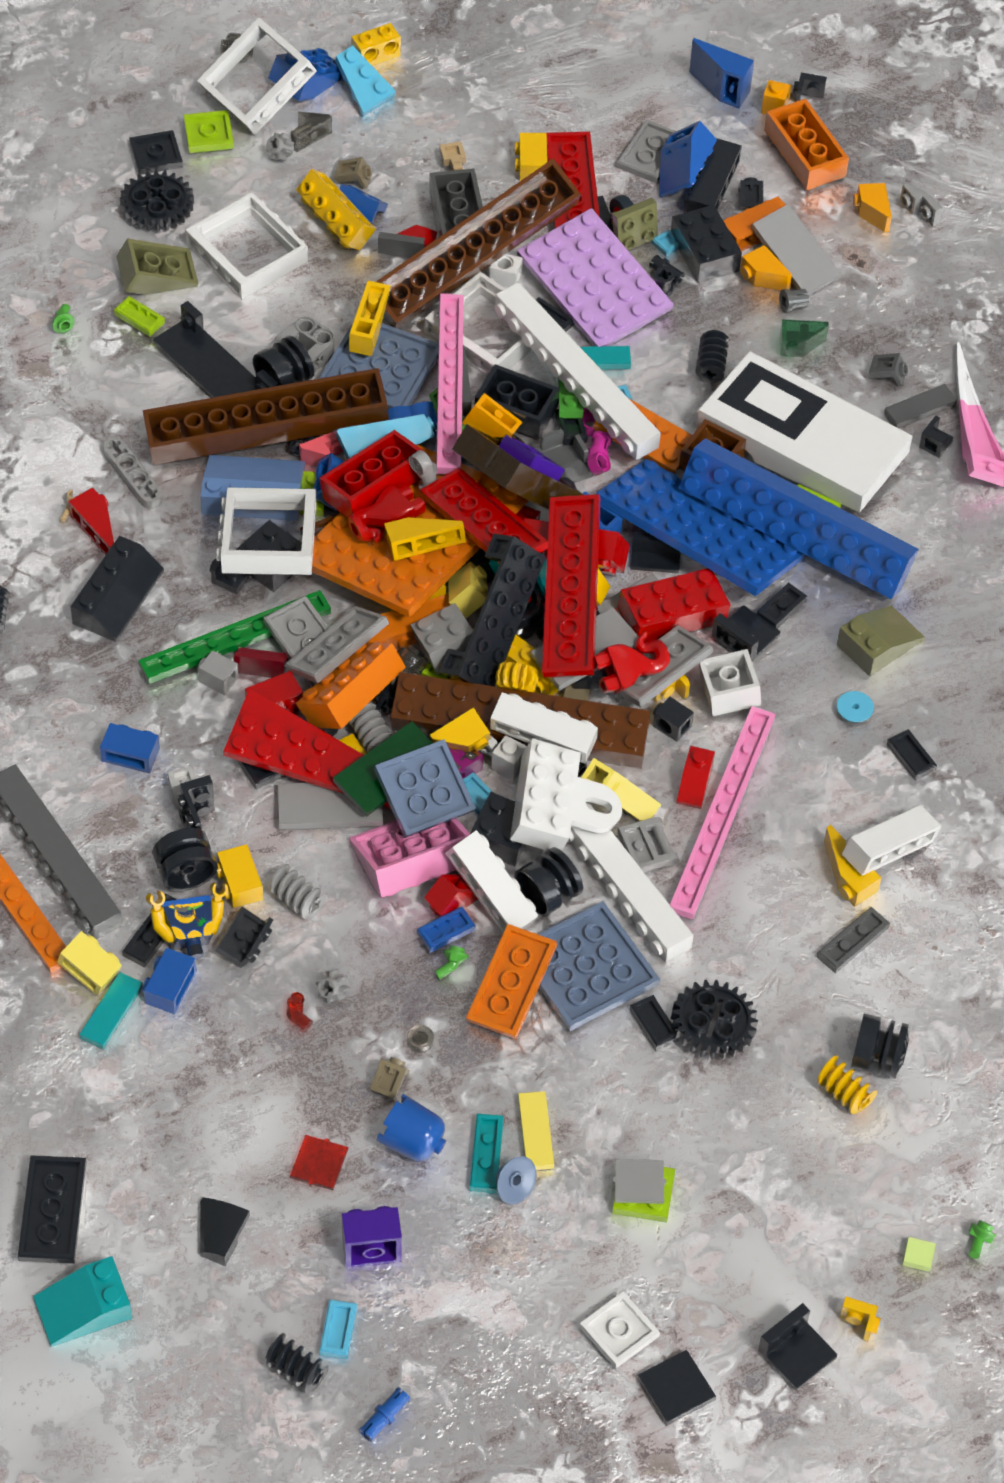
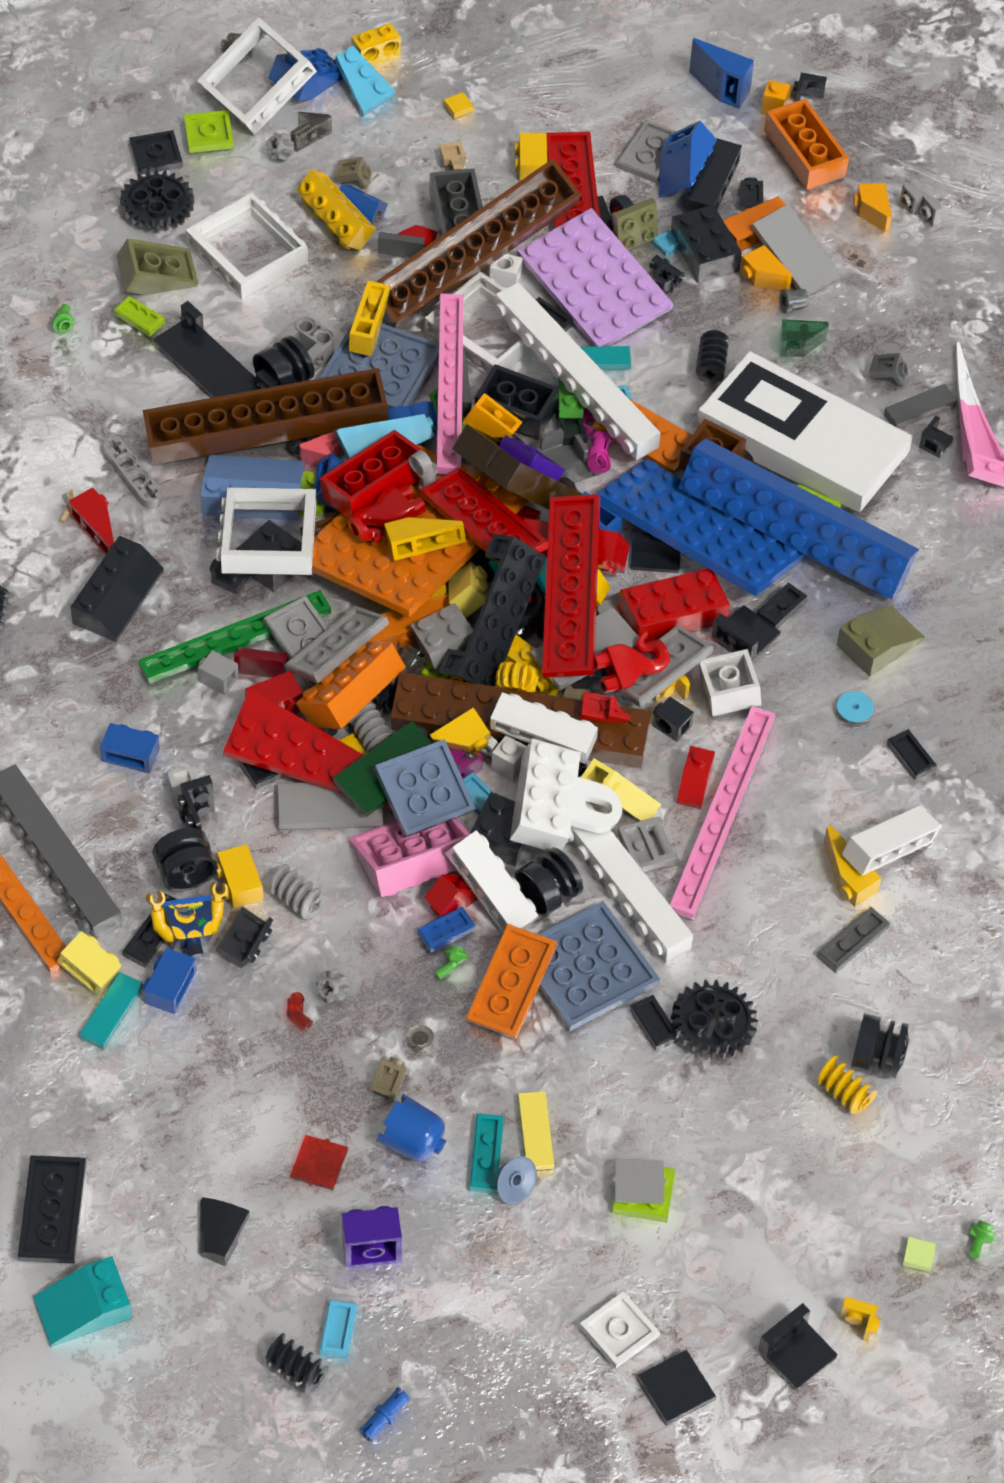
(458, 105): none -> yellow tile
(601, 709): none -> red slope

